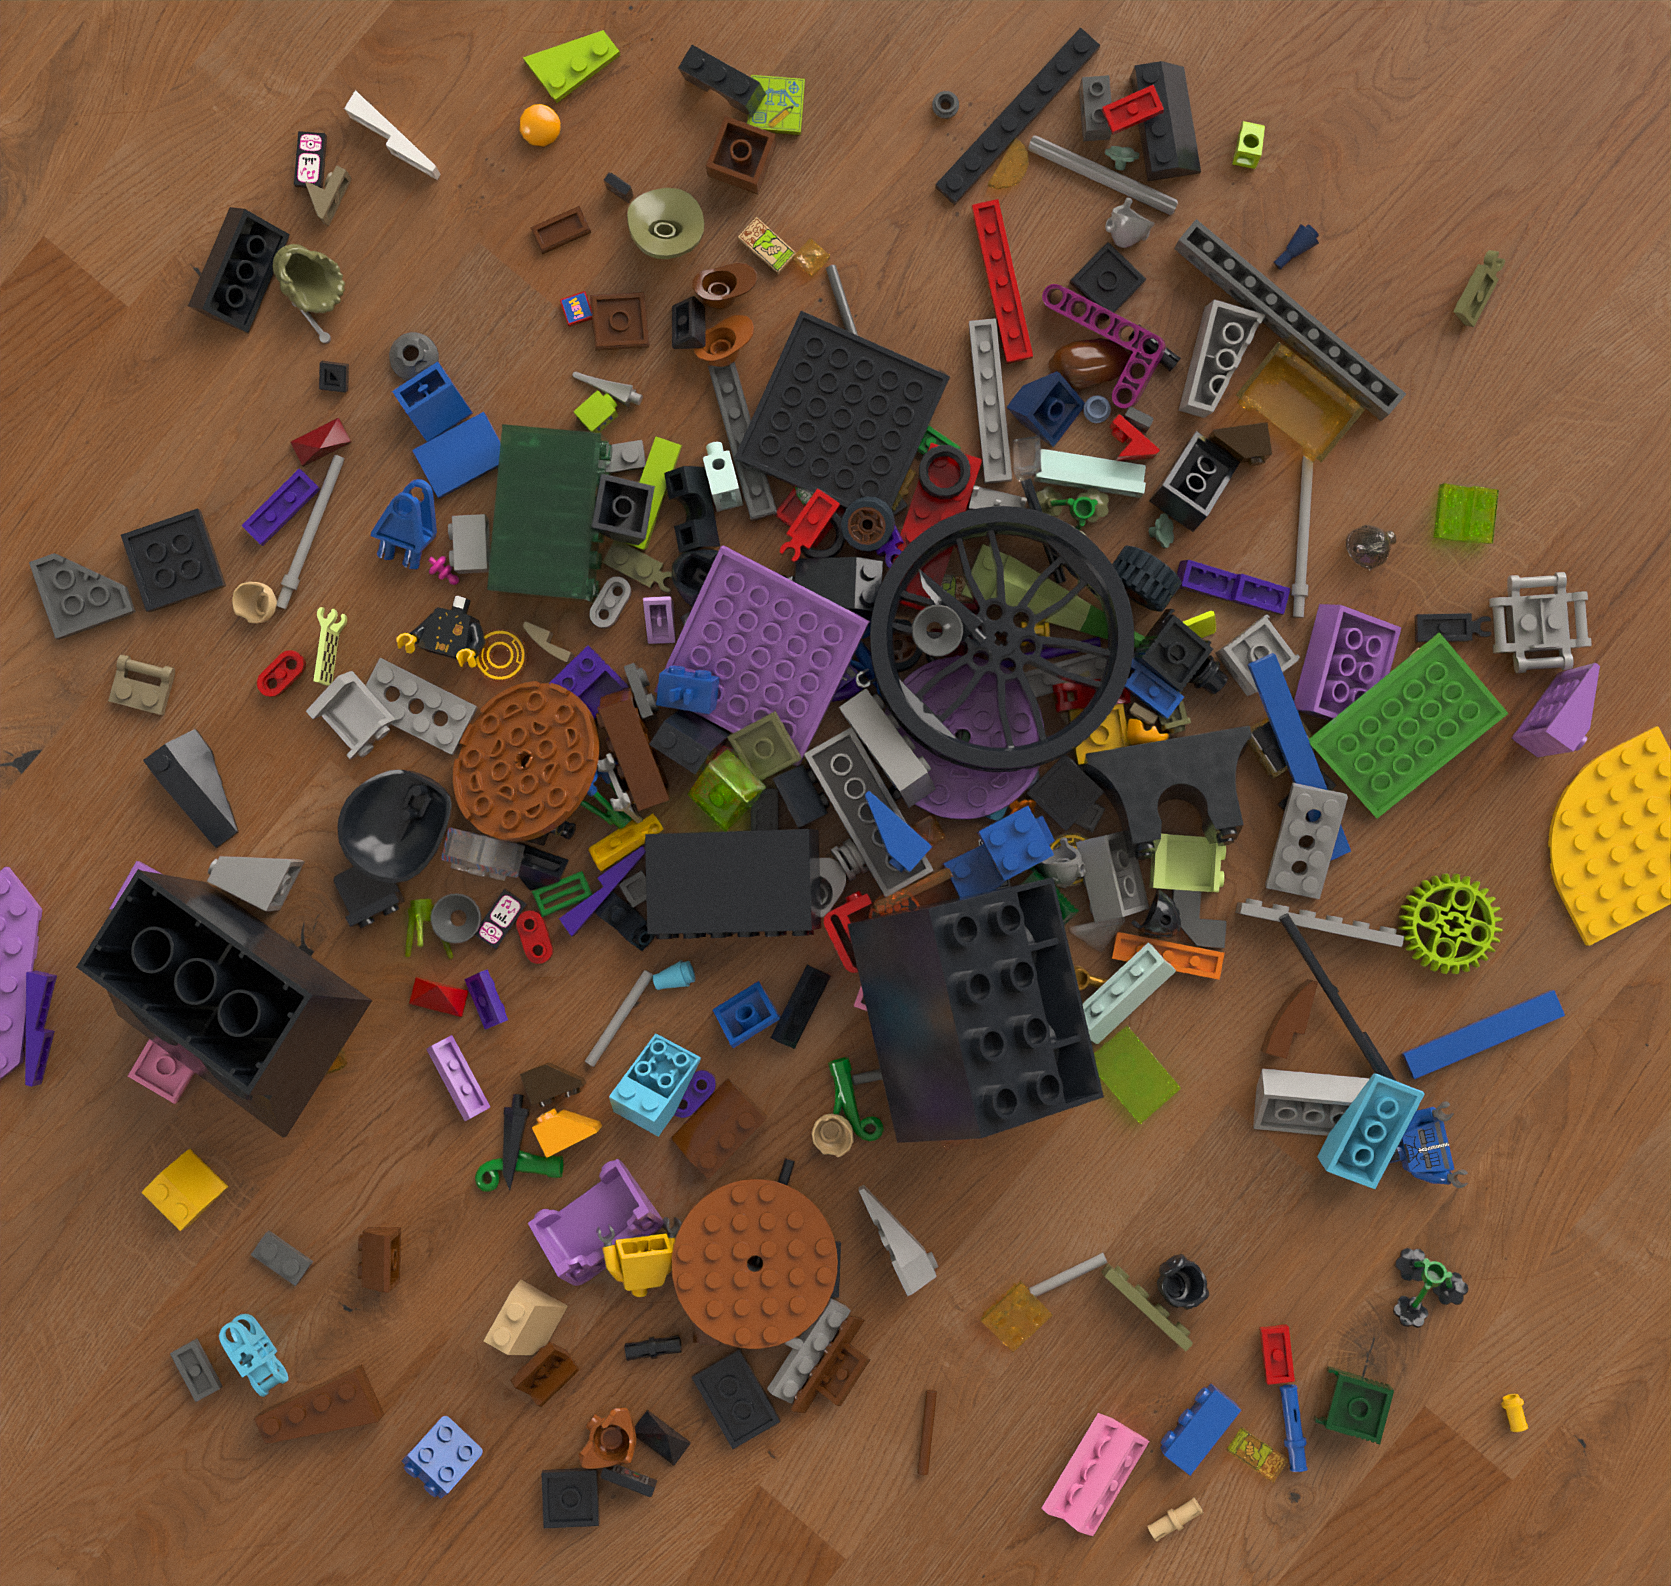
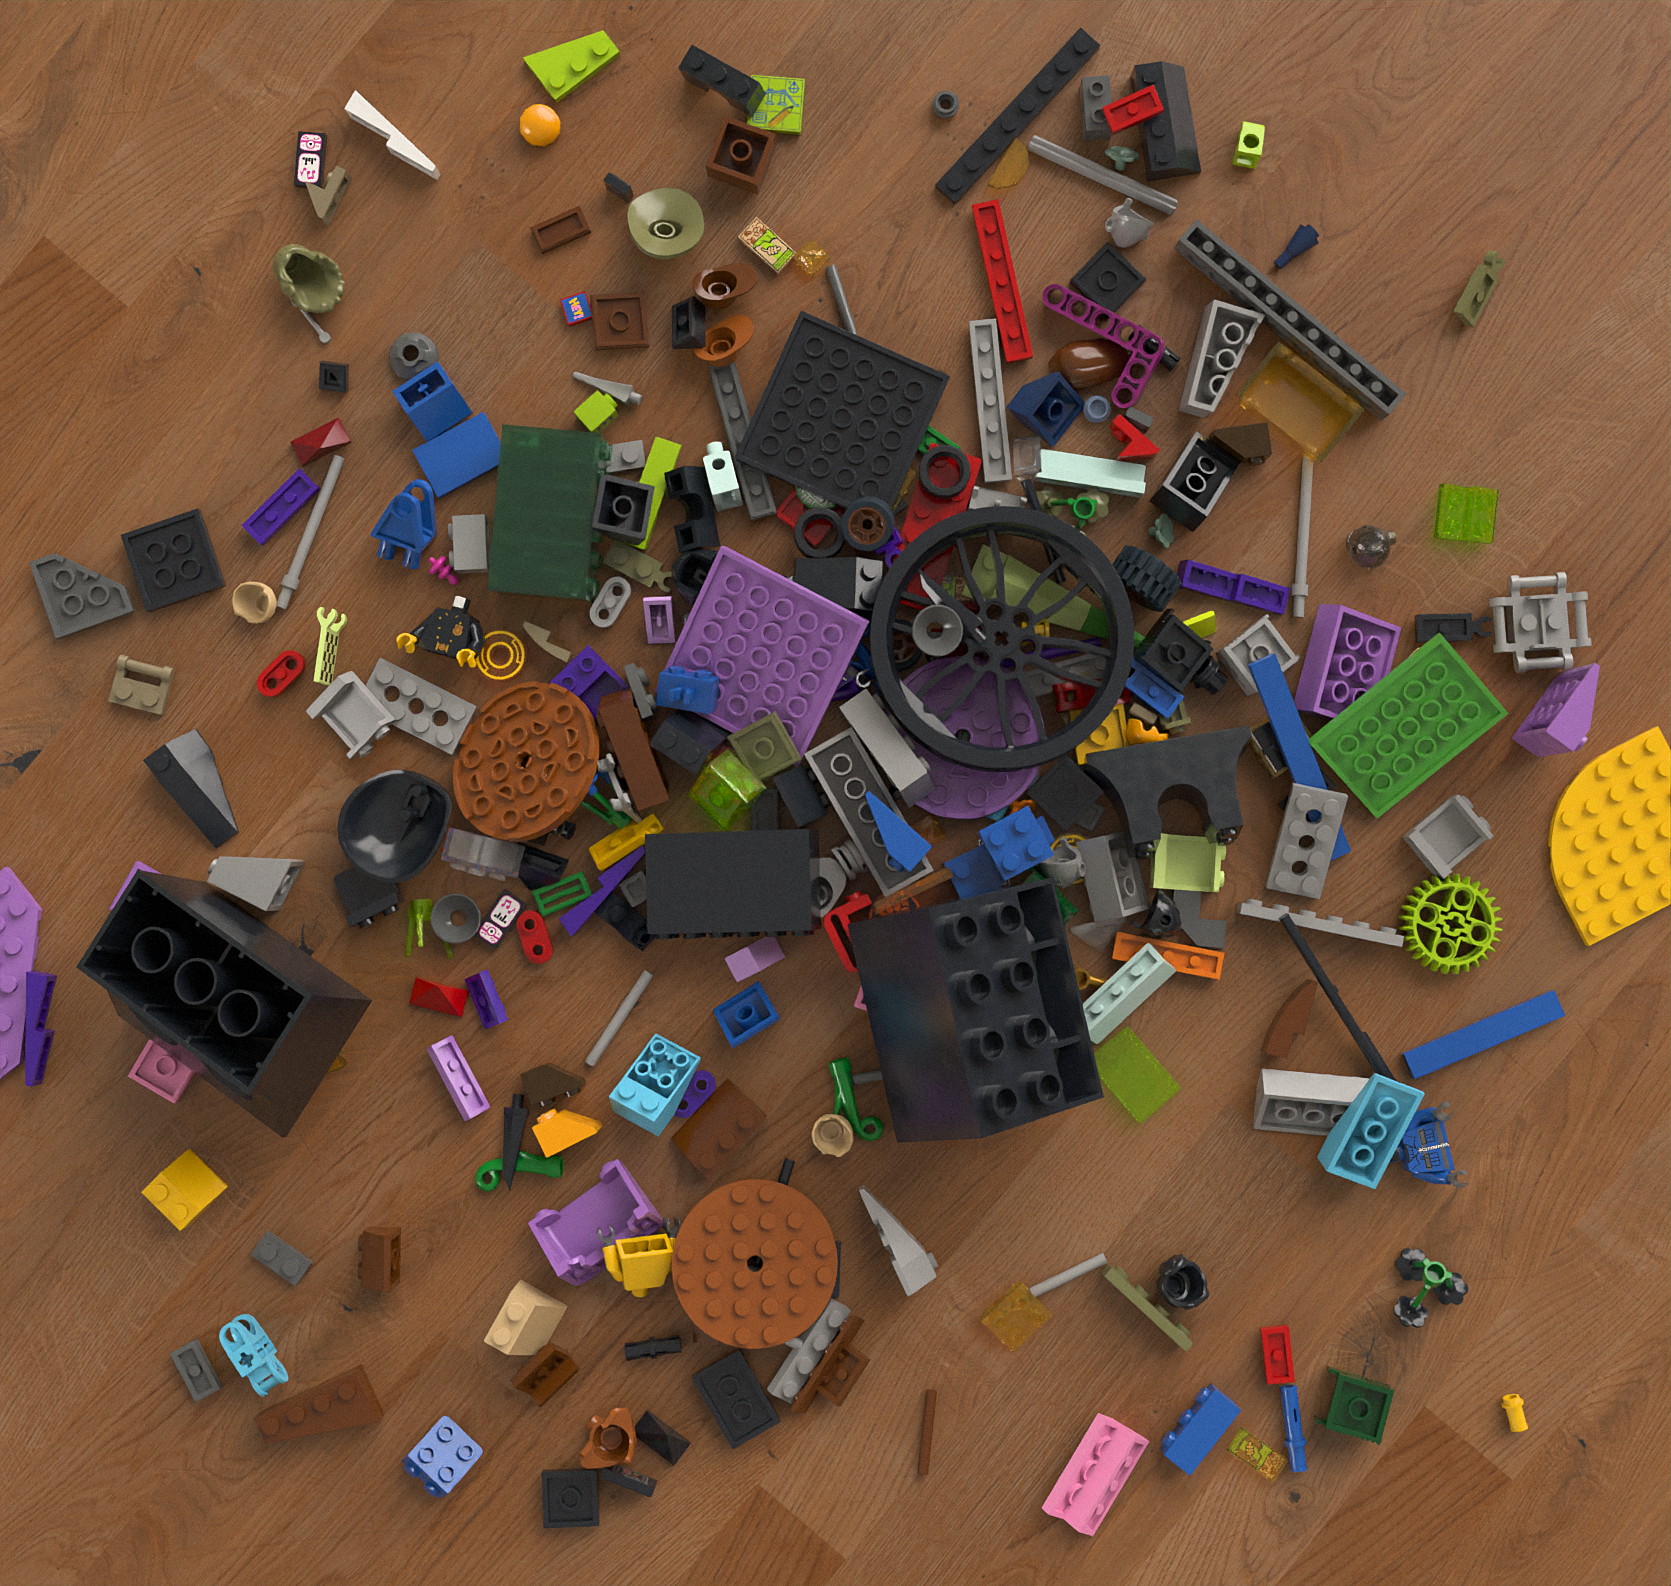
(238, 269): black slope -> none
(675, 976): medium azure cone -> none
(754, 958): none -> lavender slope
(800, 1006): black plate -> none
(810, 523): red plate -> none
(1175, 1519): tan pin -> none
(1448, 835): none -> light grey panel

